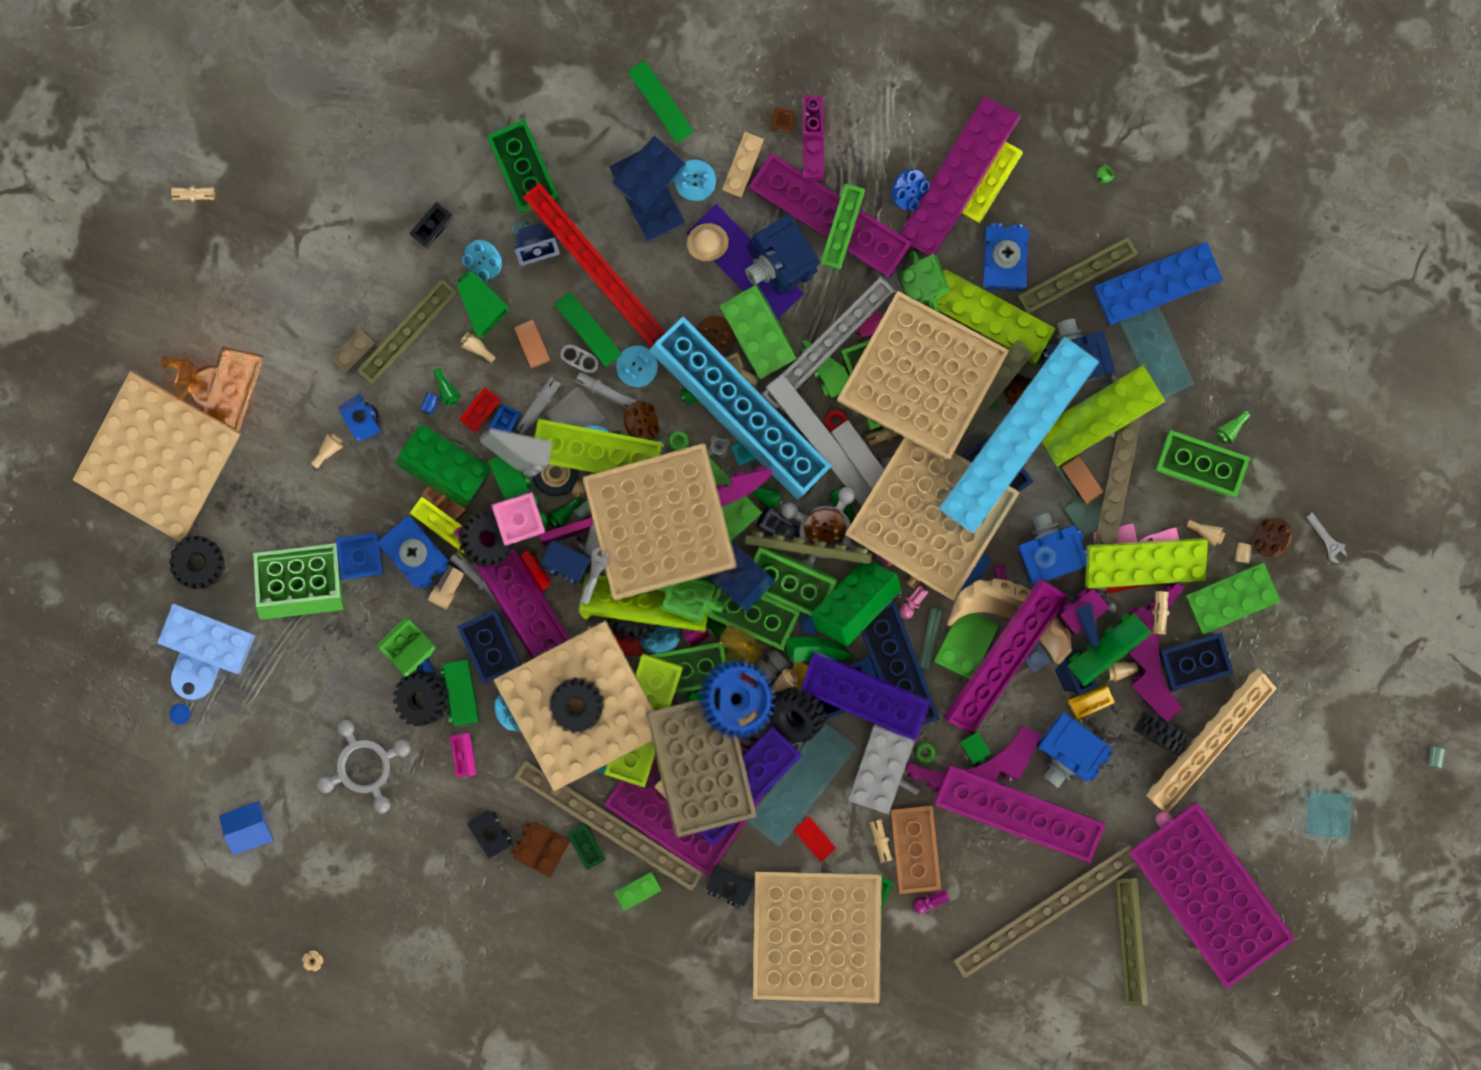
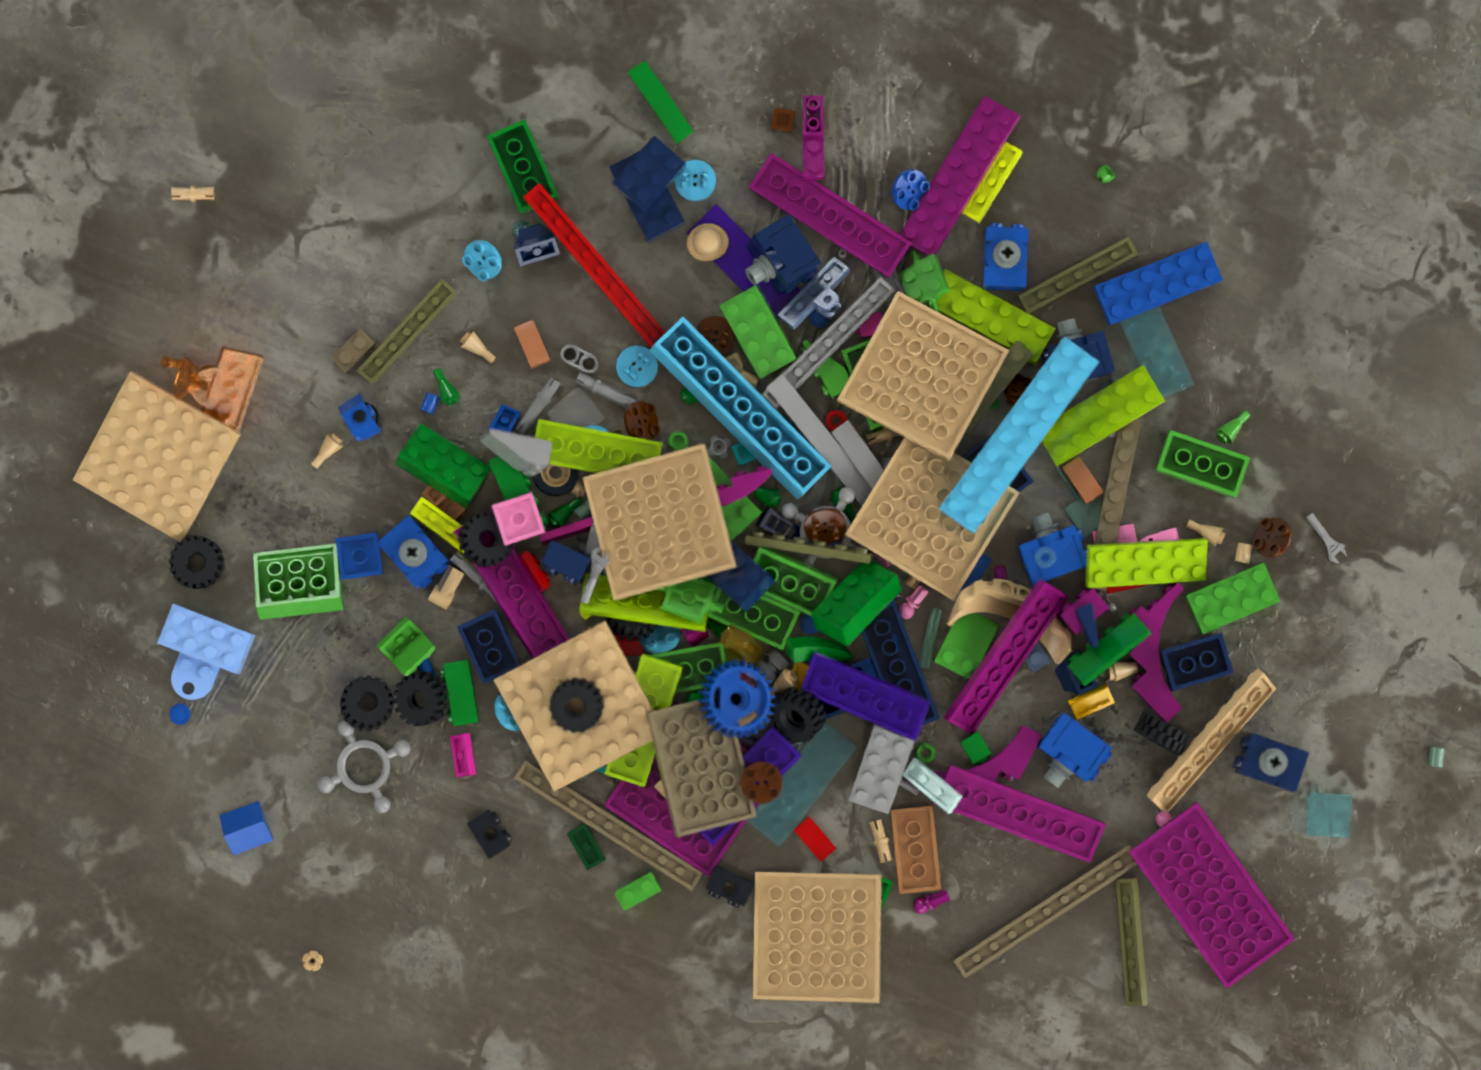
(366, 719): none -> black tyre
(431, 225): black brick -> none
(480, 410): red plate -> none
(481, 304): green slope -> none
(540, 848): reddish brown plate -> none
(588, 329): green slope -> none
(743, 165): tan plate -> none
(763, 792): none -> reddish brown plate
(817, 295): none -> sand blue plate
(817, 319): none -> blue plate
(842, 226): bright green plate -> none
(932, 785): none -> light aqua tile
(1160, 612): tan pin -> none
(1271, 762): none -> dark blue piece

